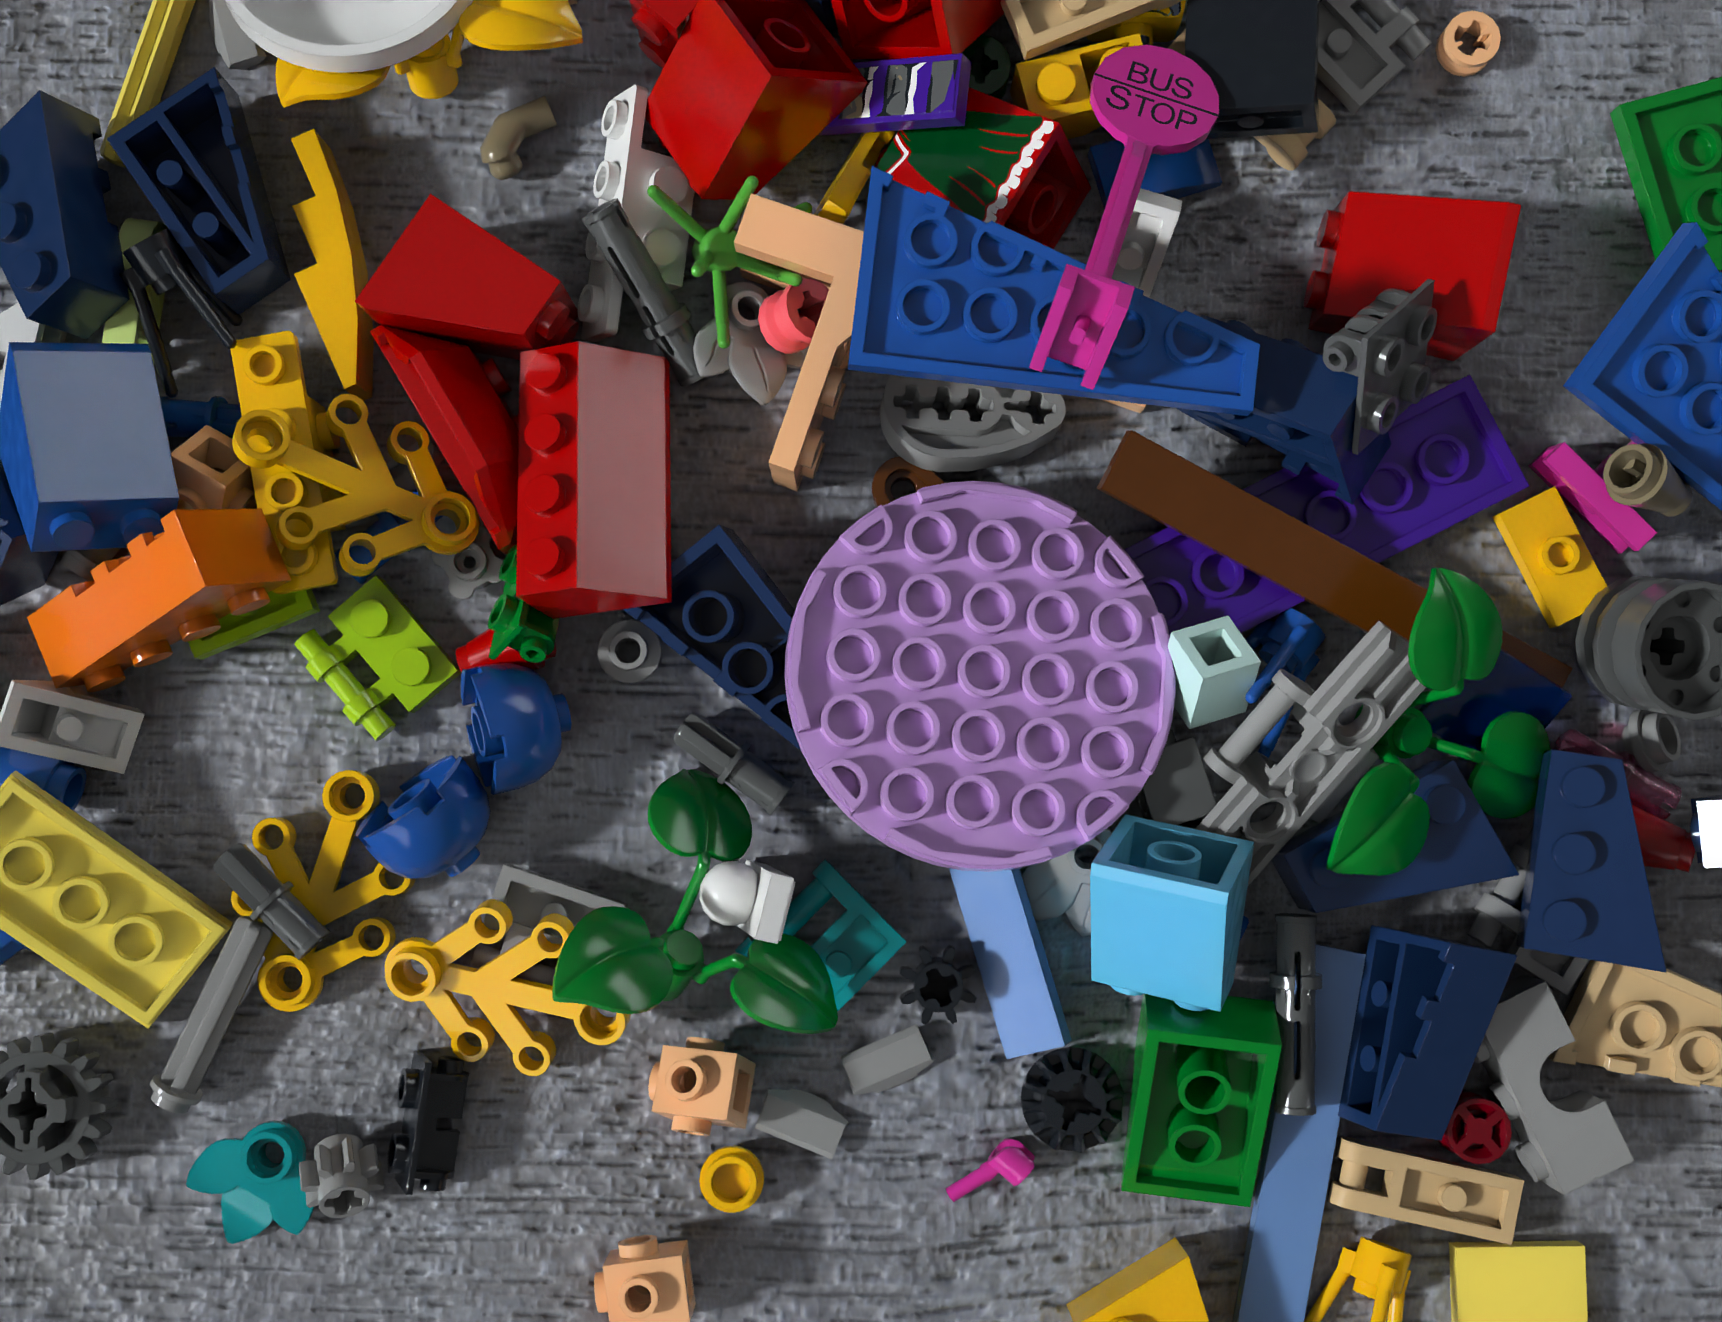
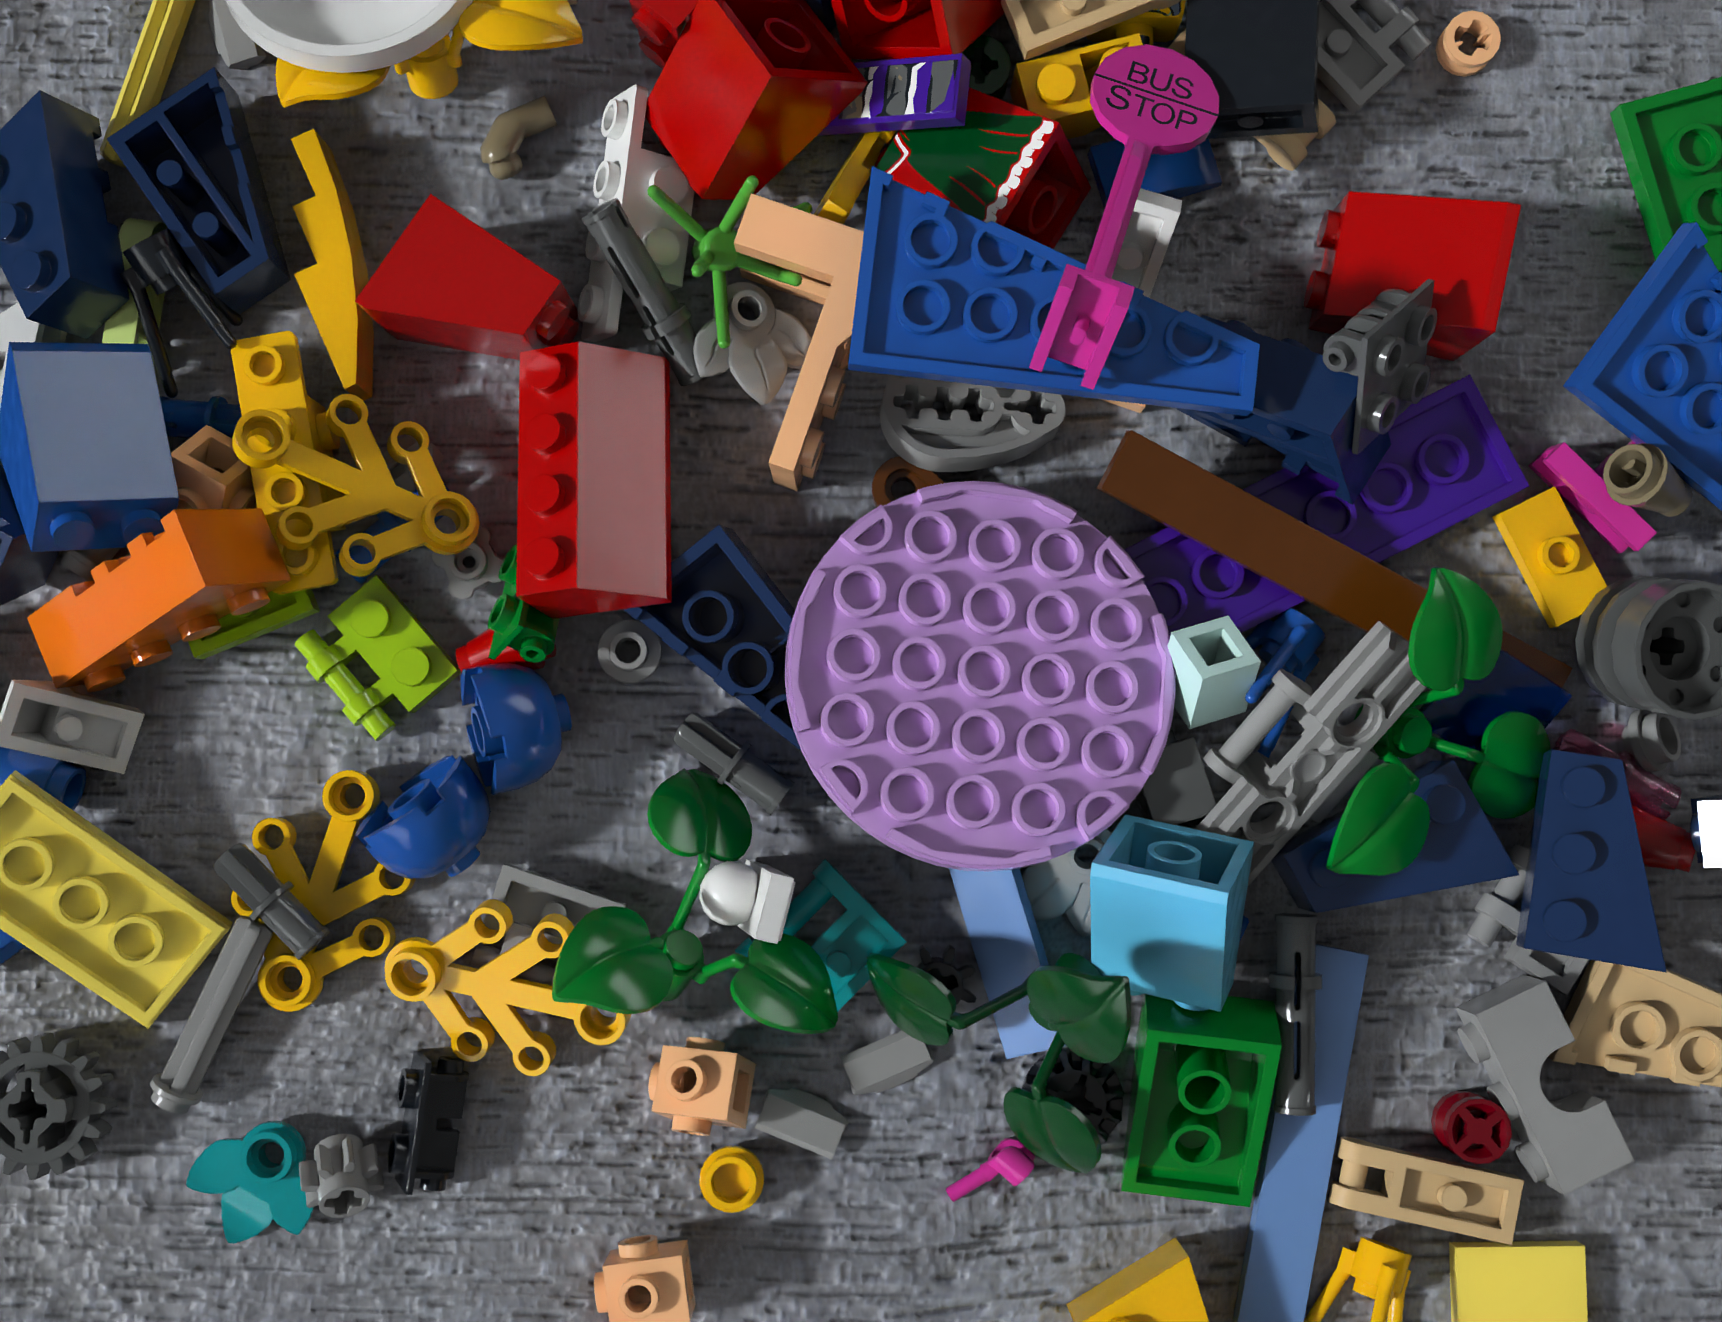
(466, 418): red wedge -> none
(779, 316): coral wheel -> none
(1064, 997): none -> dark green plant
(1418, 1029): dark blue wedge -> none

